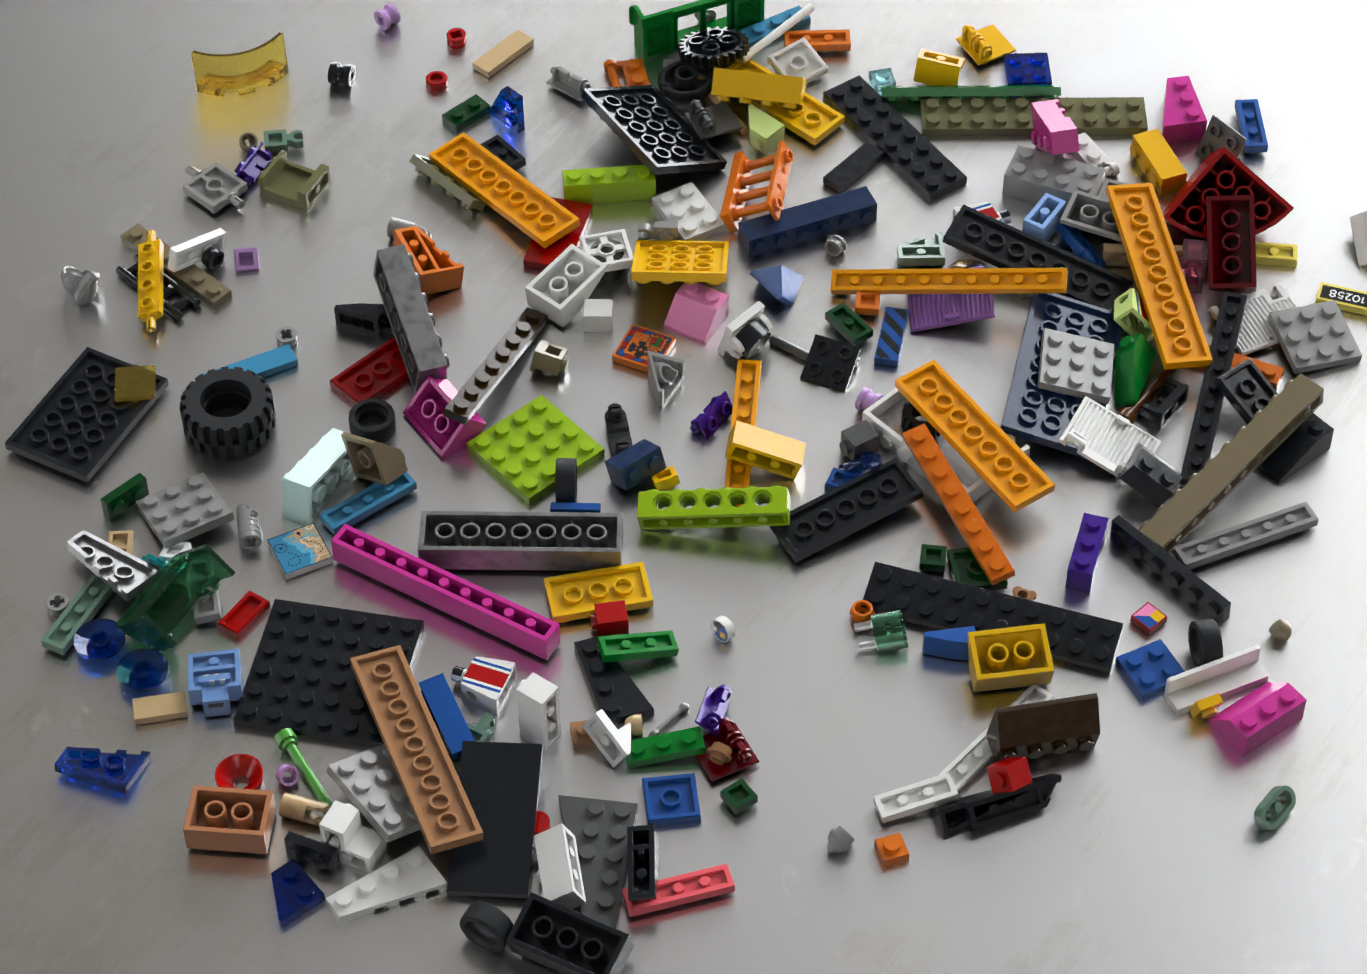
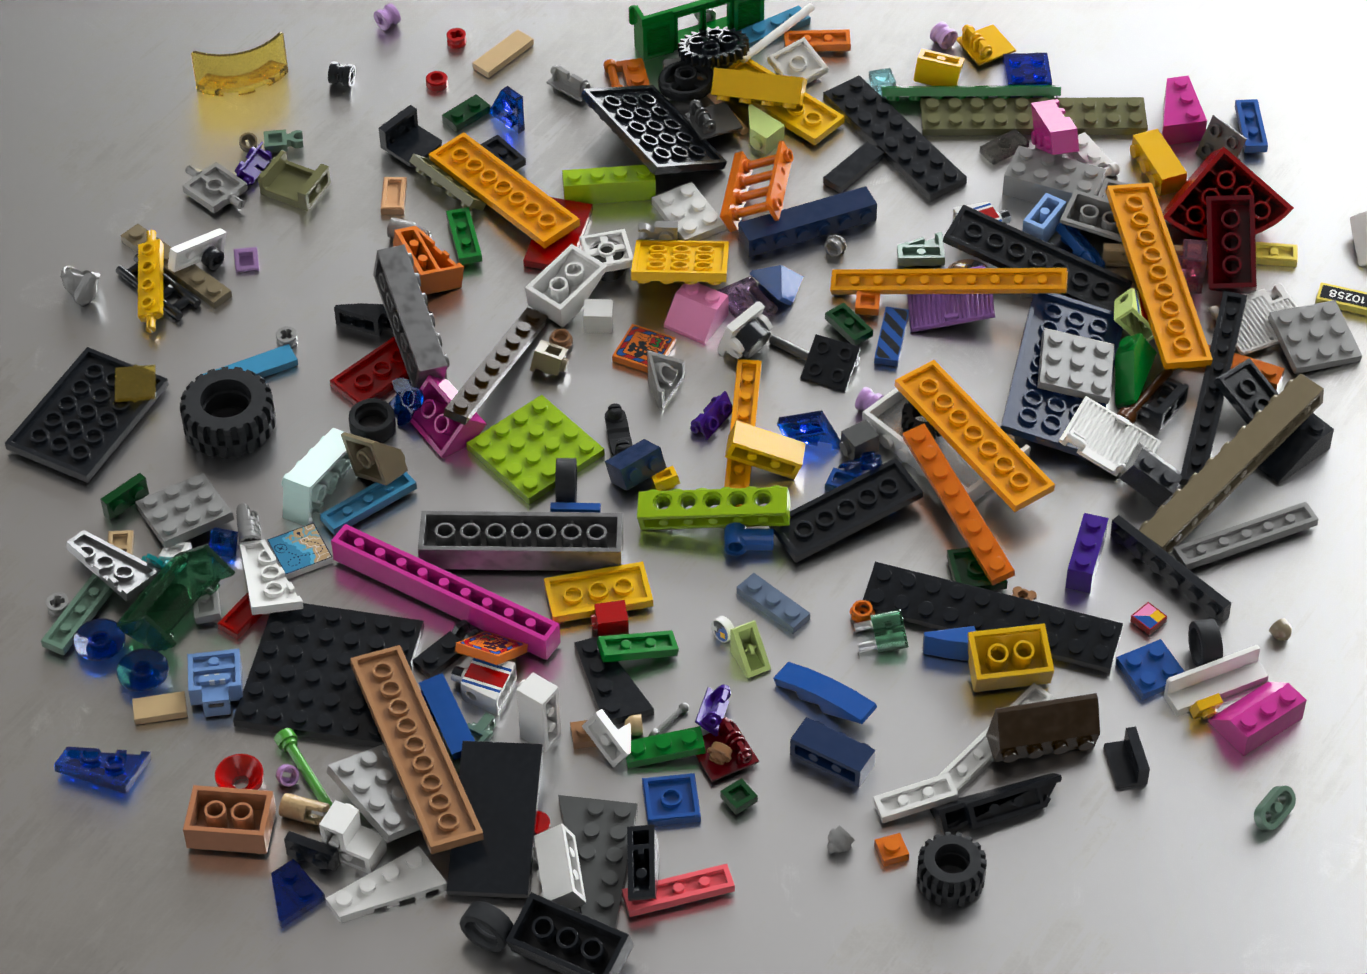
(224, 542): none -> clear blue tile
(266, 581): none -> white wing
(393, 195): none -> light nougat tile
(404, 137): none -> black bracket
(406, 400): none -> clear blue plate
(442, 652): none -> black hinge
(464, 236): none -> green plate
(491, 648): none -> orange tile
(561, 338): none -> medium nougat plate
(740, 301): none -> clear purple plate
(740, 539): none -> blue piece
(749, 649): none -> yellowish green slope
(773, 603): none -> sand blue plate
(809, 428): none -> clear blue wing
(828, 693): none -> blue slope
(832, 751): none -> dark blue brick
(933, 558): dark green plate -> none
(943, 35): none -> lavender wheel
(953, 851): none -> black tyre
(1003, 146): none -> clear smoke plate
(1009, 774): red brick -> none
(1127, 760): none -> black panel

